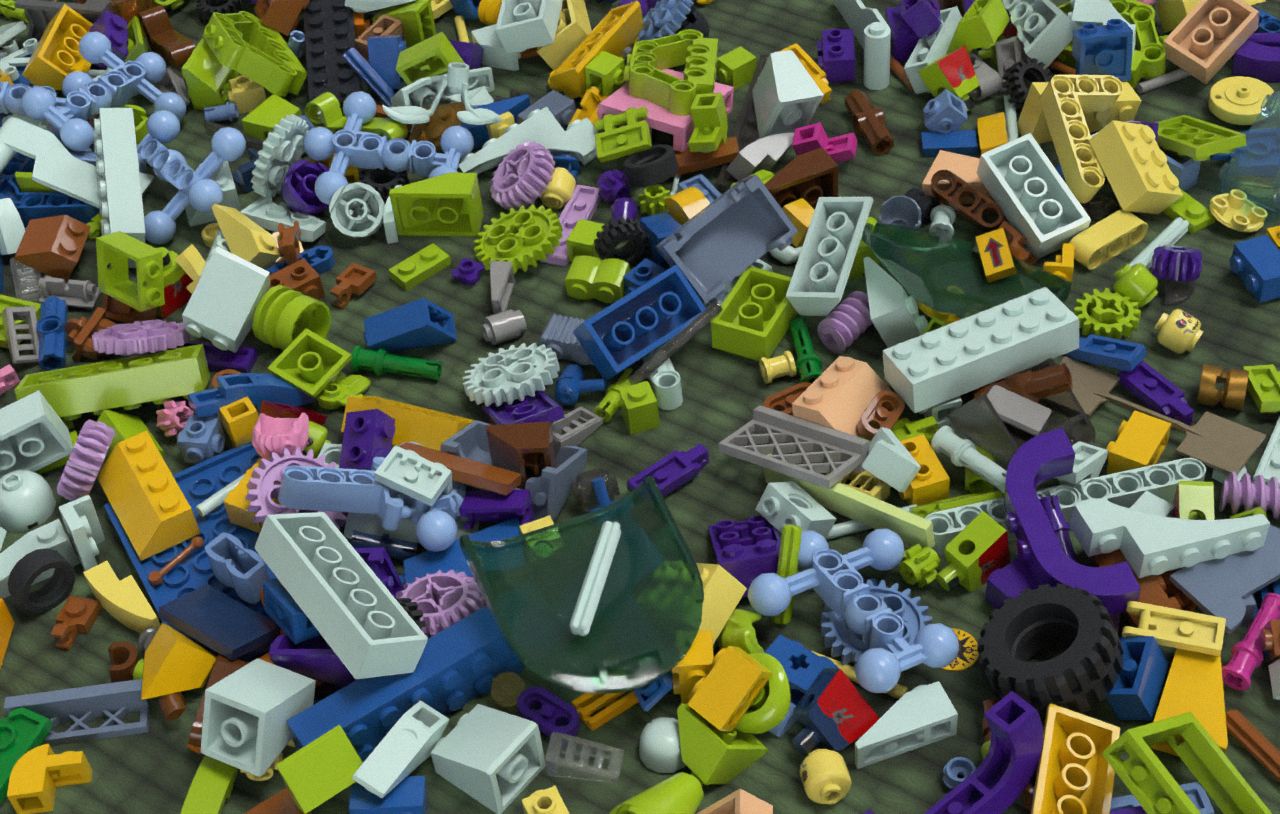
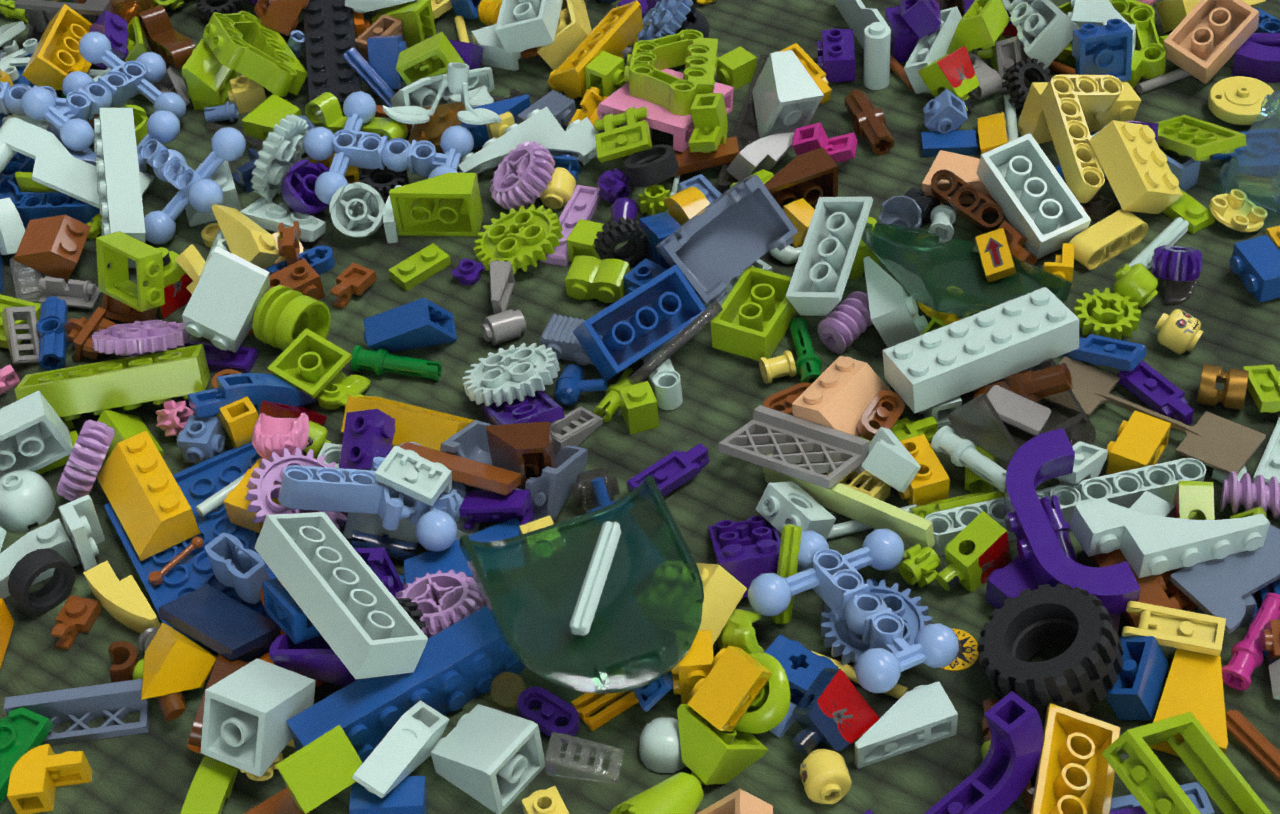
(955, 767): medium blue plate -> none

